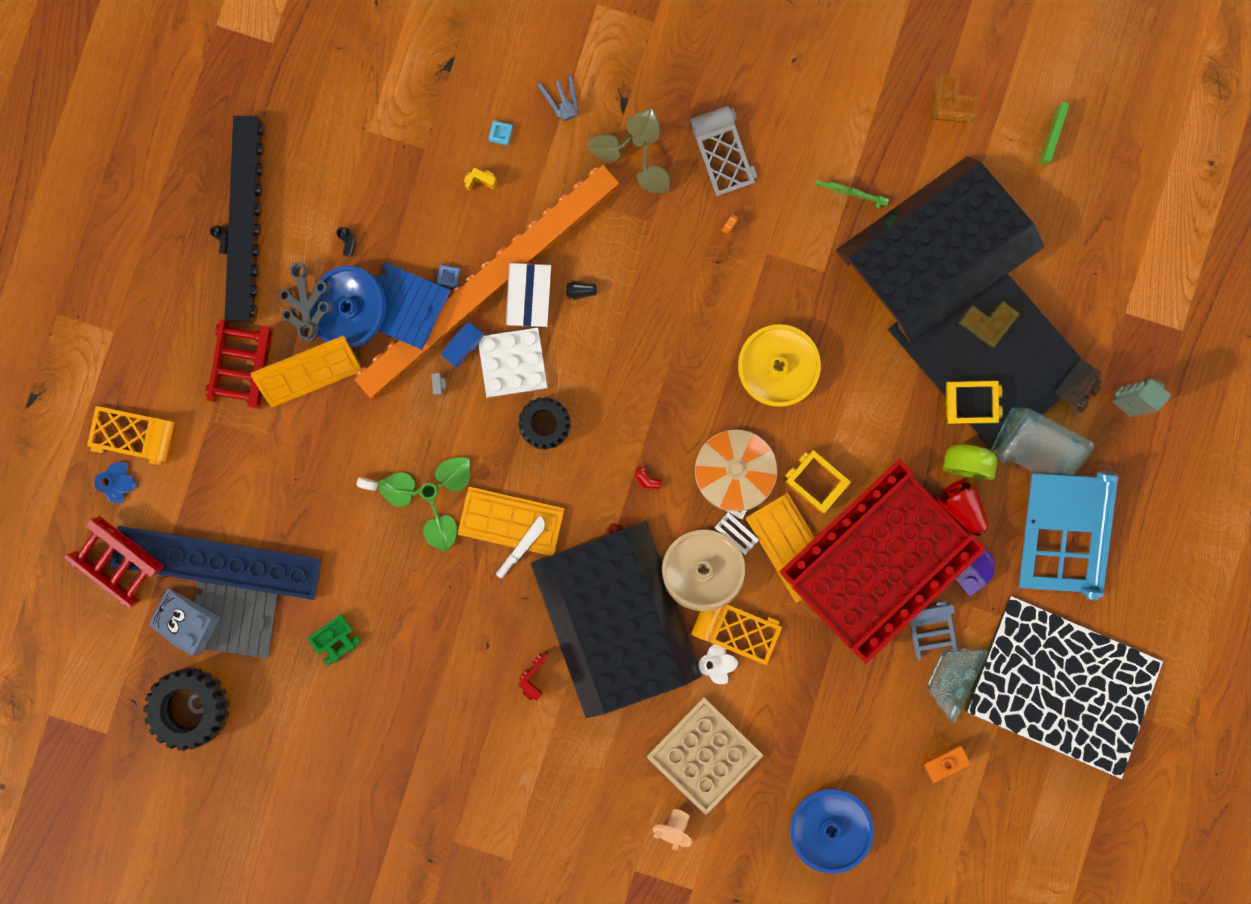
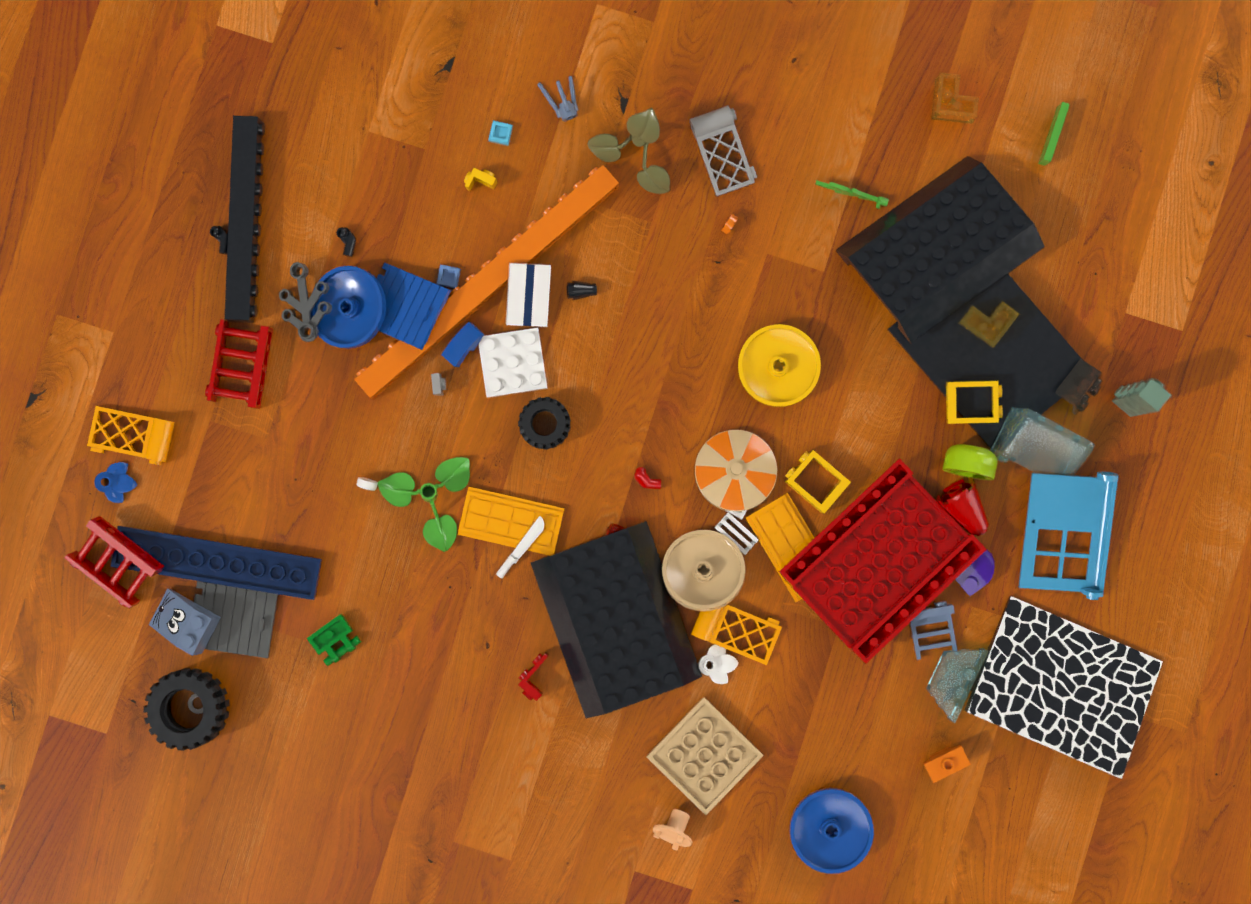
(306, 371): light orange piece -> none

